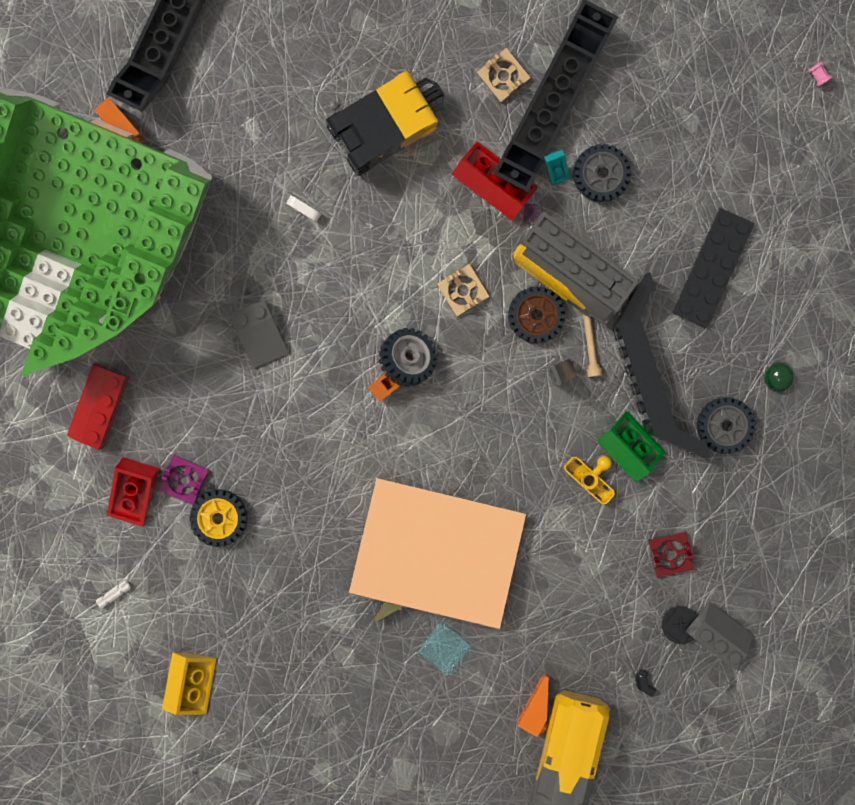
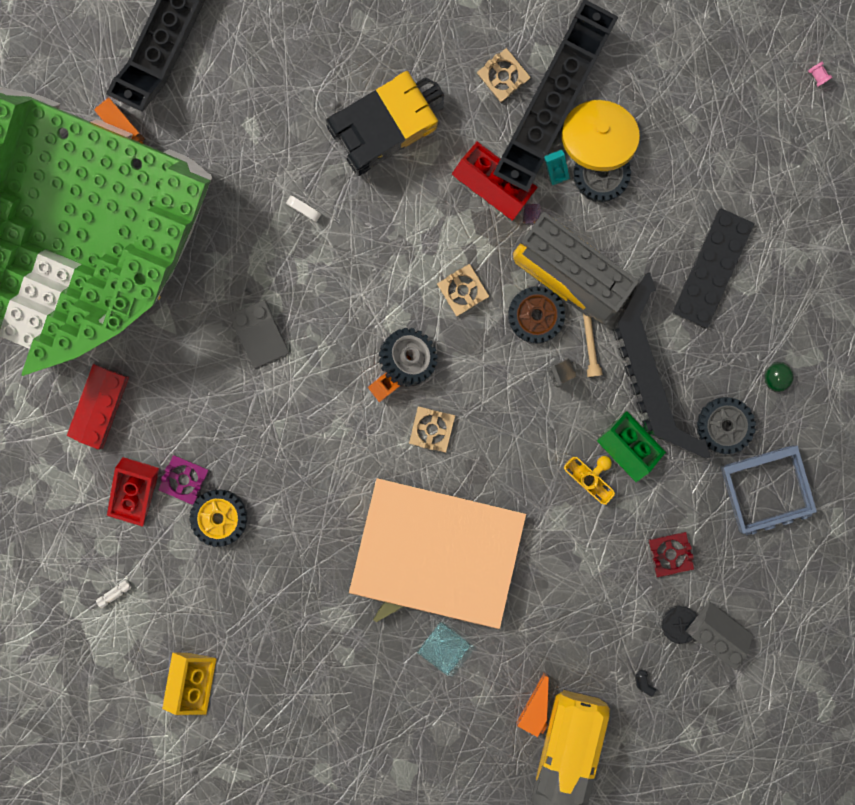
(443, 444): none -> tan piece
(600, 135): none -> yellow dish
(784, 518): none -> sand blue window

